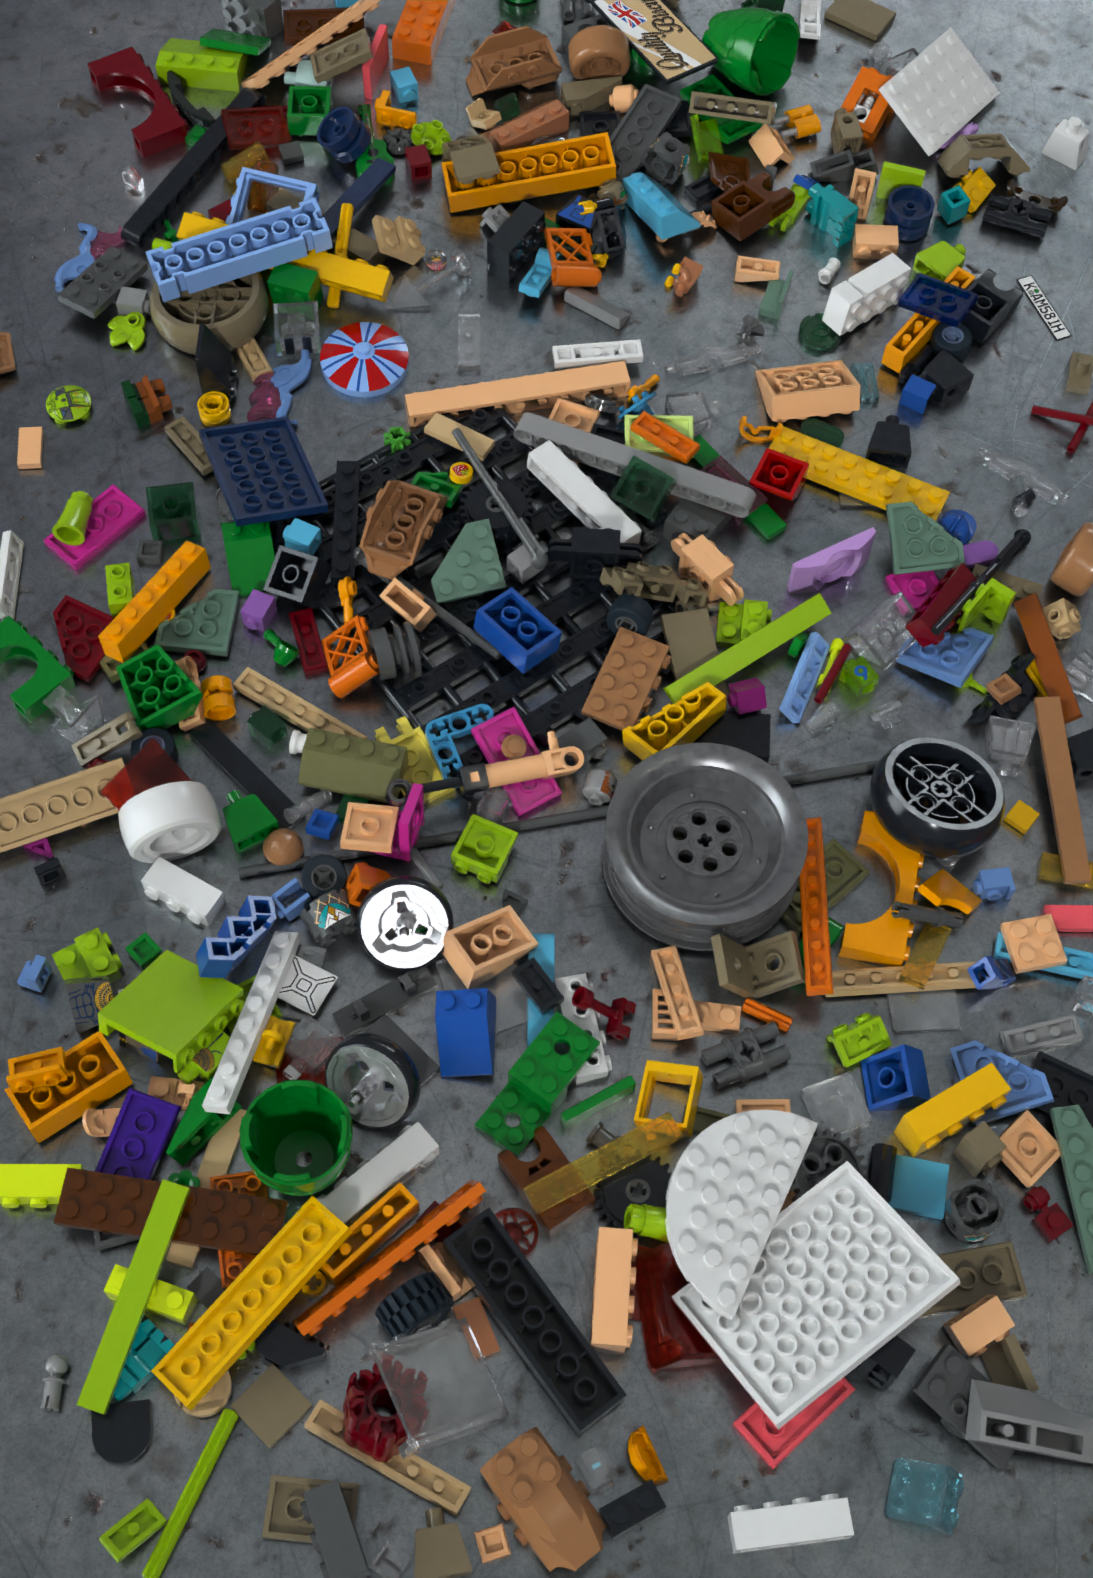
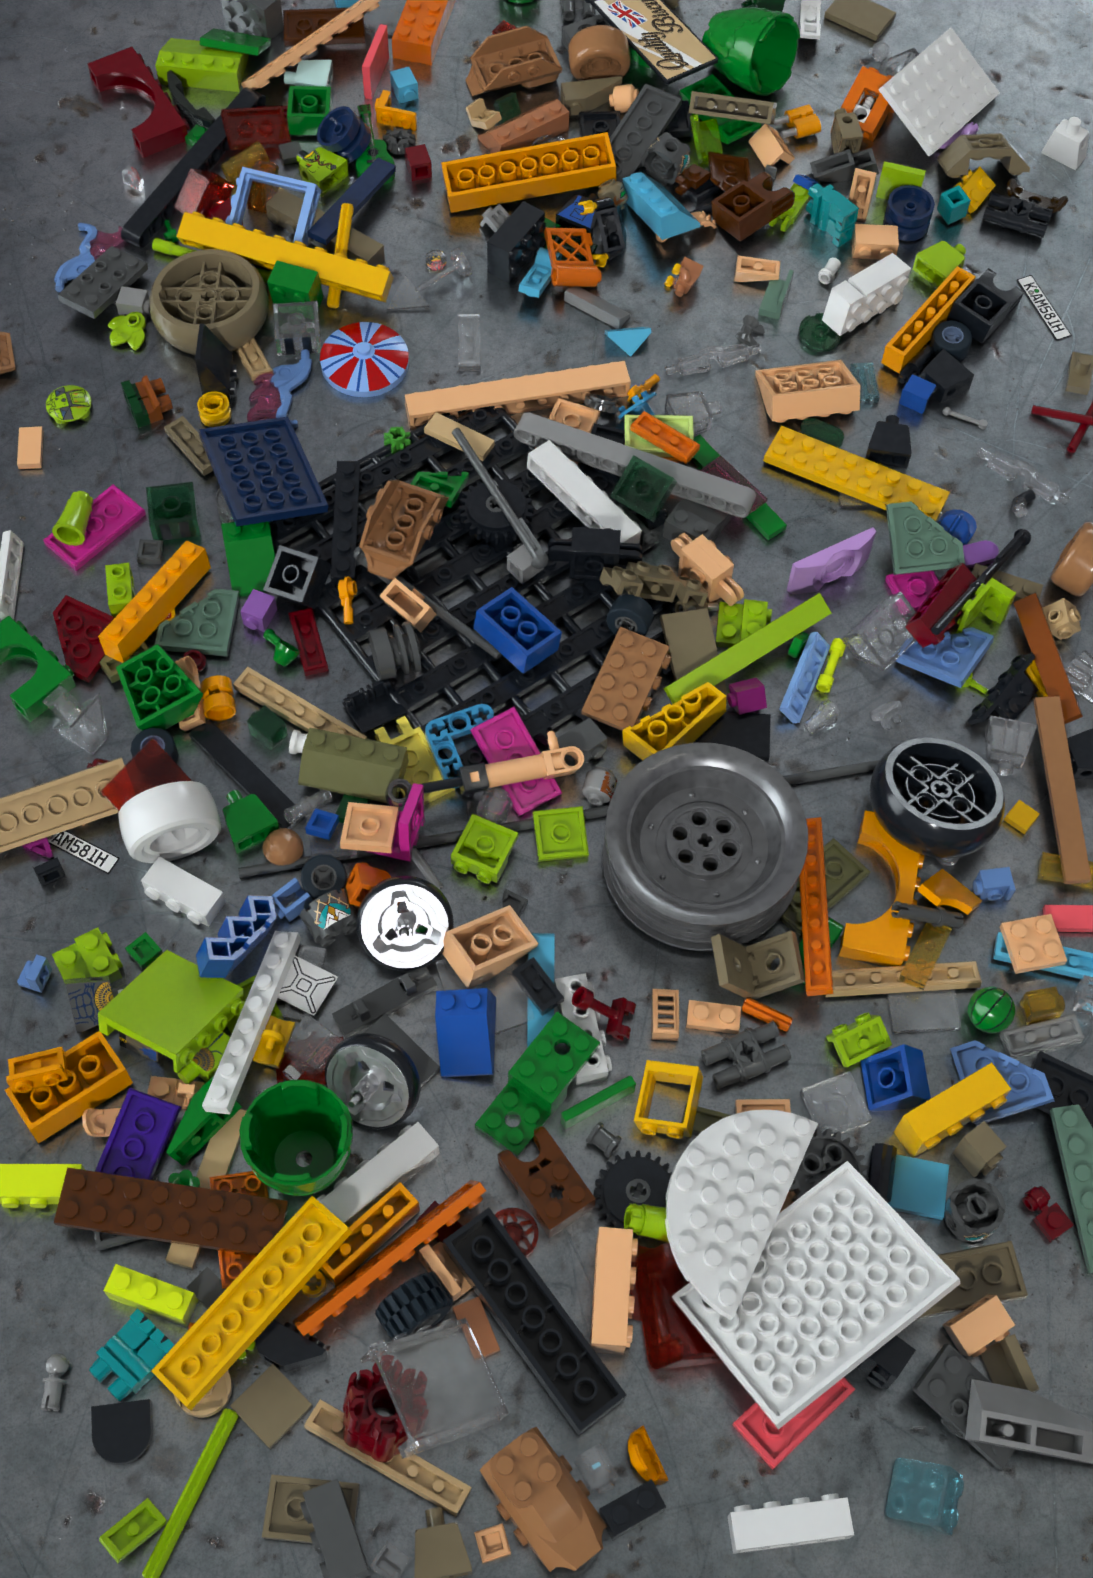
(84, 851): none -> sticker
(106, 739): dark tan plate -> none
(133, 1297): lime tile -> none
(201, 191): none -> clear red brick
(239, 249): light blue brick -> none
(302, 537): medium azure brick -> none
(322, 168): none -> lime torso
(341, 56): dark tan plate -> none
(355, 669): orange piece -> none
(373, 707): none -> black hinge
(398, 238): tan plate -> none
(430, 134): lime dish -> none
(461, 473): yellow tile -> none
(469, 566): sand green plate -> none
(471, 158): dark tan slope -> none
(513, 747): medium nougat plate -> none
(560, 834): none -> lime tile
(597, 353): white hinge -> none
(602, 1162): clear yellow tile -> none
(629, 338): none -> medium azure slope
(677, 993): light nougat tile -> none
(693, 177): none -> reddish brown plate
(775, 431): light orange helmet -> none
(780, 474): red slope -> none
(832, 674): dark red piece -> none
(859, 677): clear neon green brick -> none
(938, 300): clear blue tile -> none
(982, 424): none -> light grey hinge
(991, 1009): none -> green piece
(995, 973): blue leg -> none
(1003, 688): medium nougat tile -> none
(1028, 1148): light nougat plate -> none
(1042, 1005): none -> clear yellow brick

